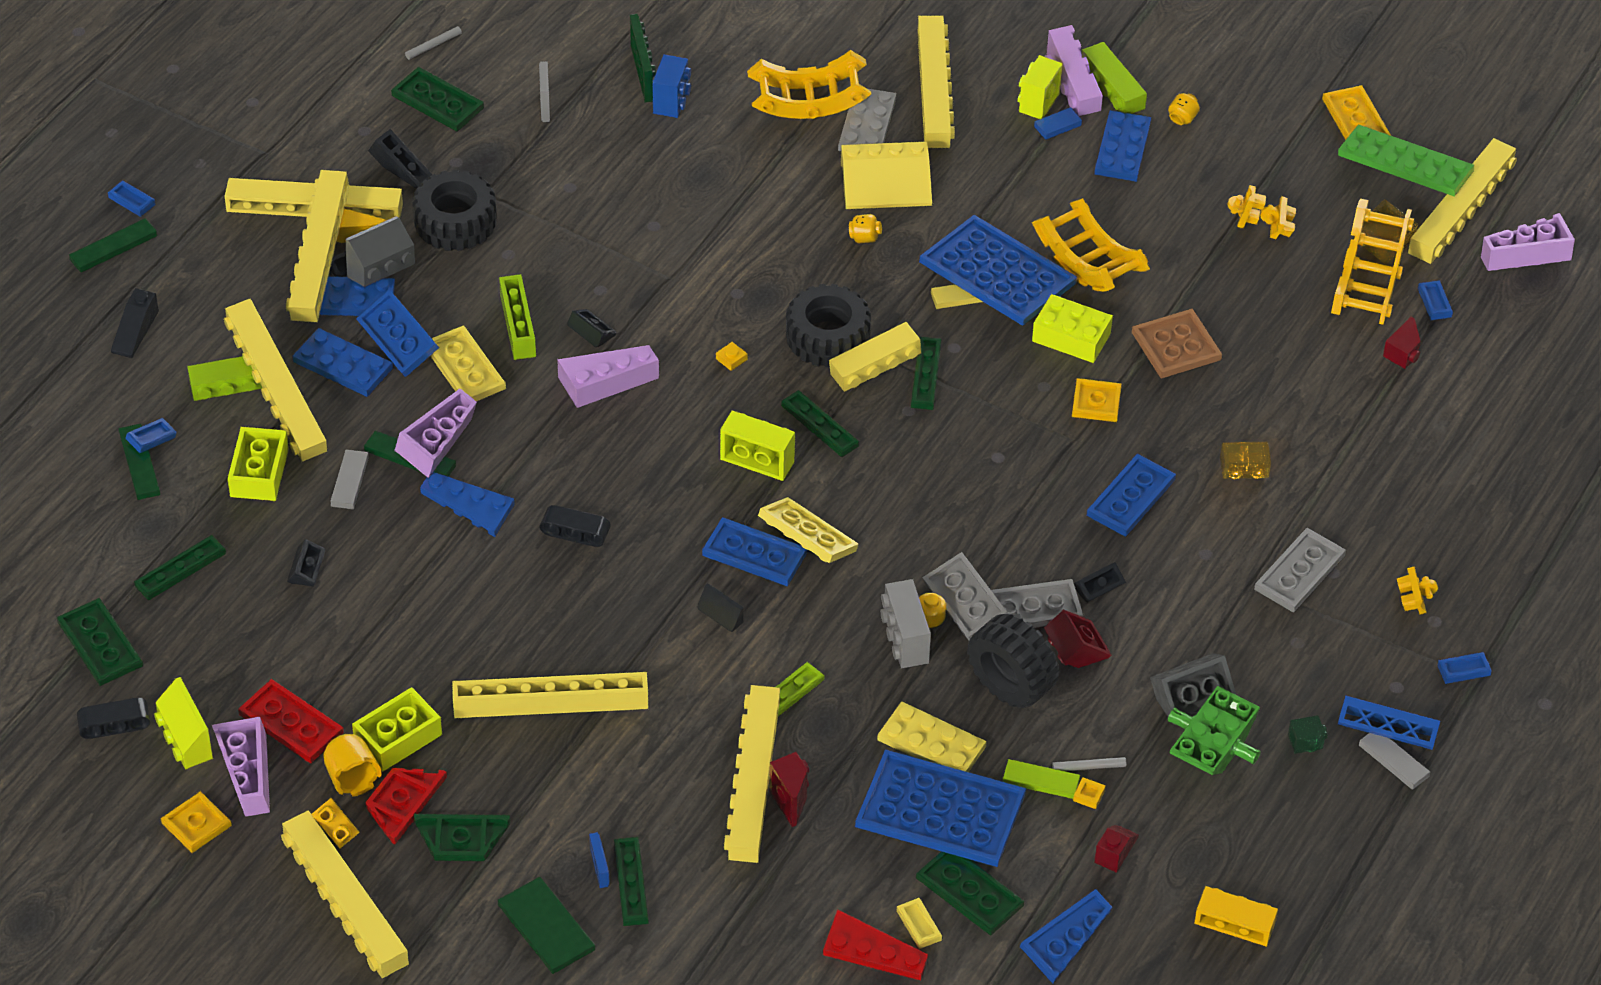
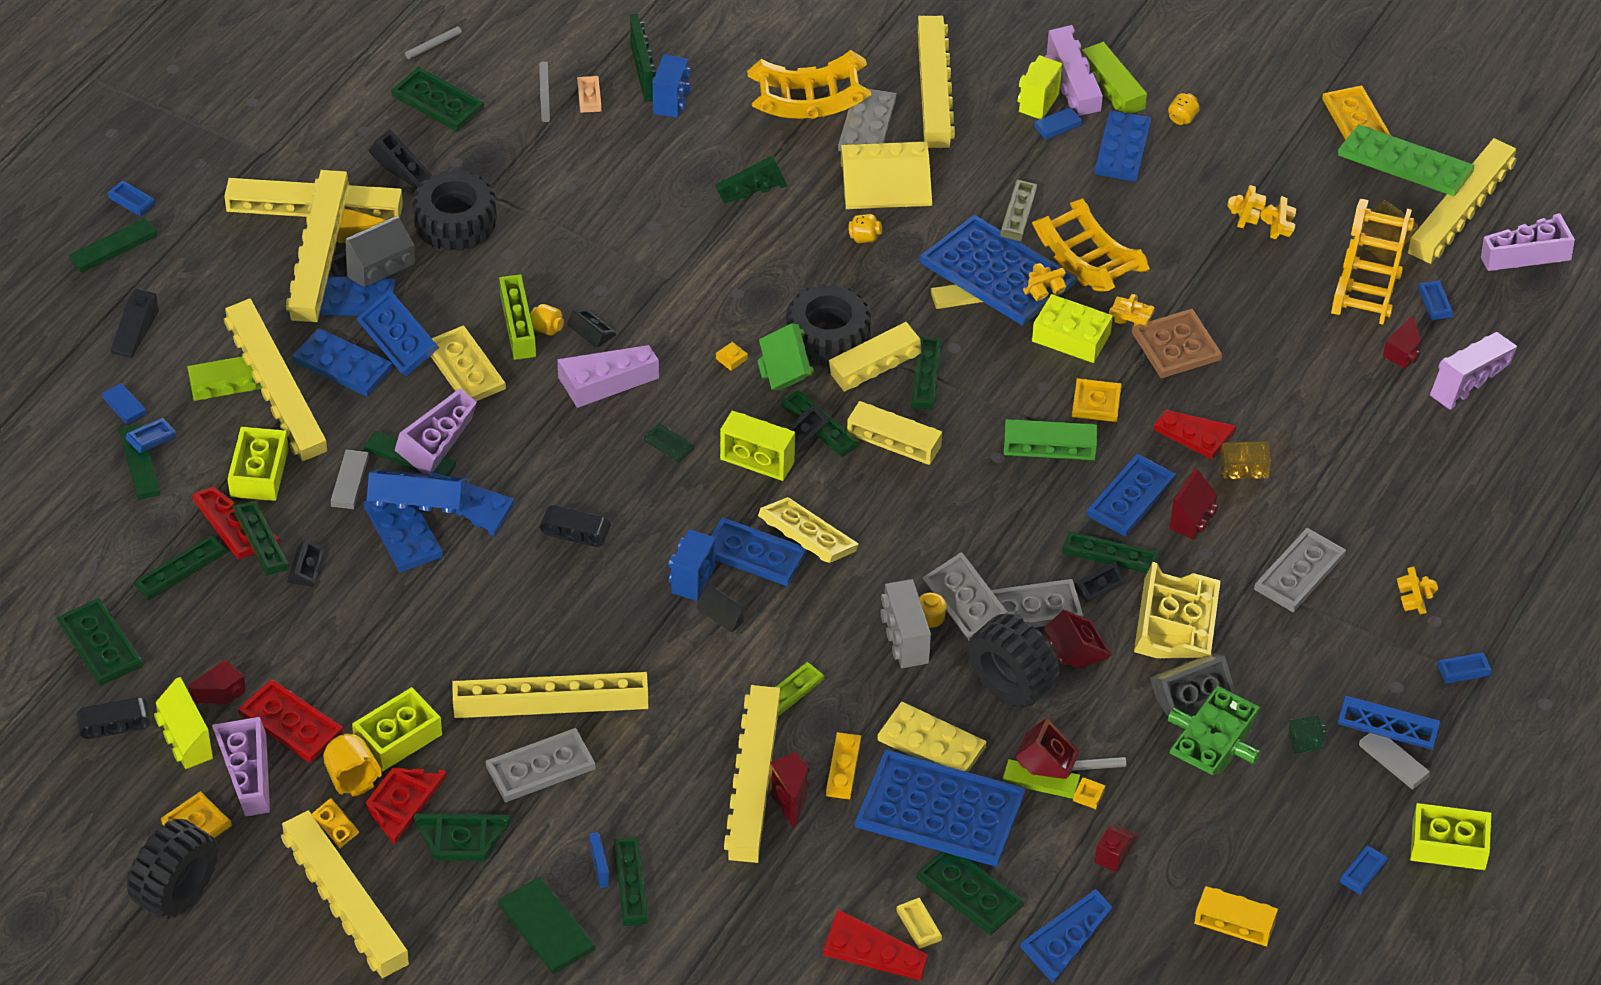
(124, 403): none -> blue tile
(172, 868): none -> black tyre
(218, 685): none -> dark red slope
(220, 514): none -> red wing
(260, 538): none -> dark green tile
(404, 534): none -> blue plate
(416, 489): none -> blue slope
(540, 765): none -> light grey plate
(546, 319): none -> yellow head
(589, 94): none -> light nougat plate
(668, 442): none -> clear green tile
(692, 565): none -> blue brick
(755, 178): none -> dark green wing
(784, 357): none -> bright green piece
(807, 425): none -> black slope
(843, 765): none -> yellow plate
(894, 432): none -> light yellow brick
(1018, 210): none -> olive tile
(1043, 278): none -> yellow hips
(1047, 752): none -> dark red slope
(1050, 439): none -> bright green brick
(1109, 552): none -> dark green tile
(1131, 310): none -> yellow hips
(1176, 615): none -> light yellow piece
(1193, 506): none -> dark red slope
(1195, 432): none -> red wing
(1363, 870): none -> blue tile
(1451, 836): none -> neon yellow brick
(1471, 368): none -> lavender wedge

